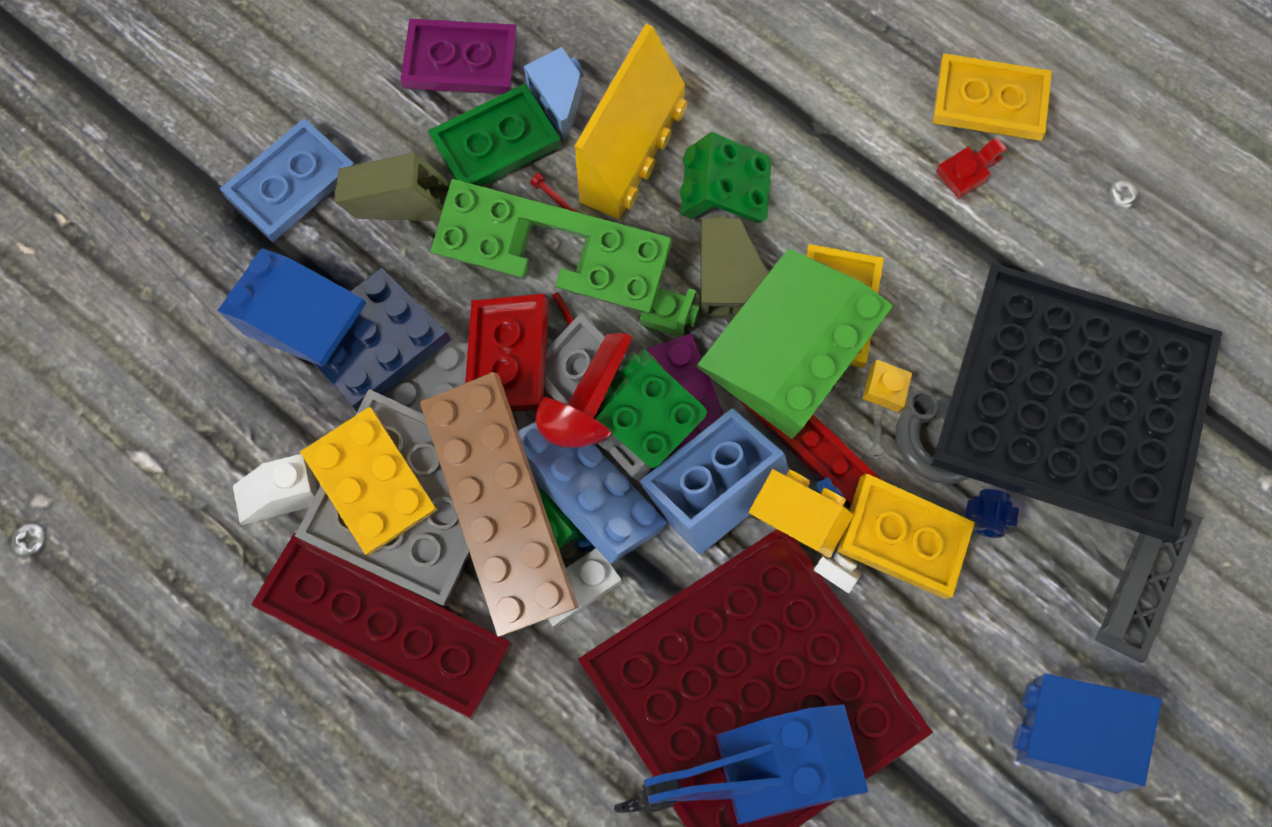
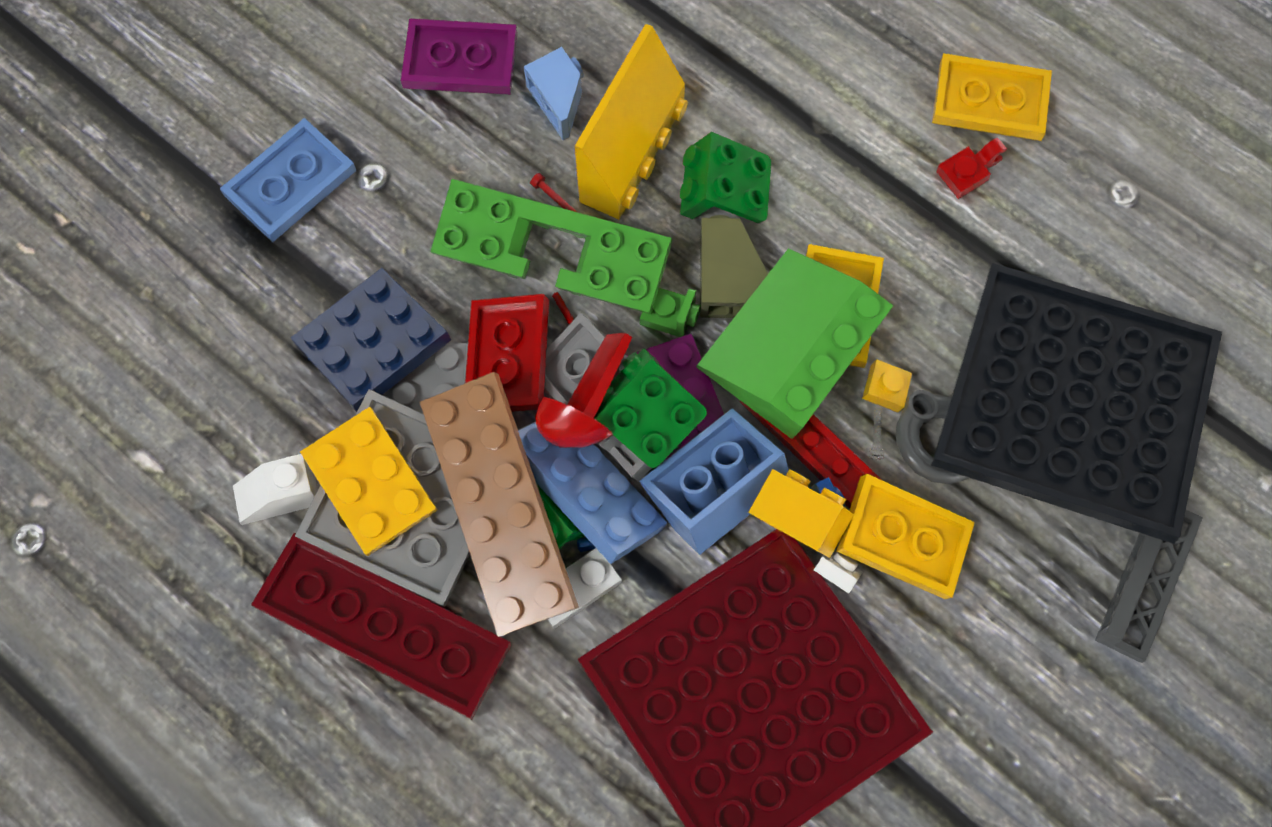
(291, 307): blue slope -> none
(392, 189): olive slope -> none
(495, 137): green plate -> none
(770, 767): blue slope -> none
(992, 513): clear blue gear -> none
(1088, 732): blue slope -> none

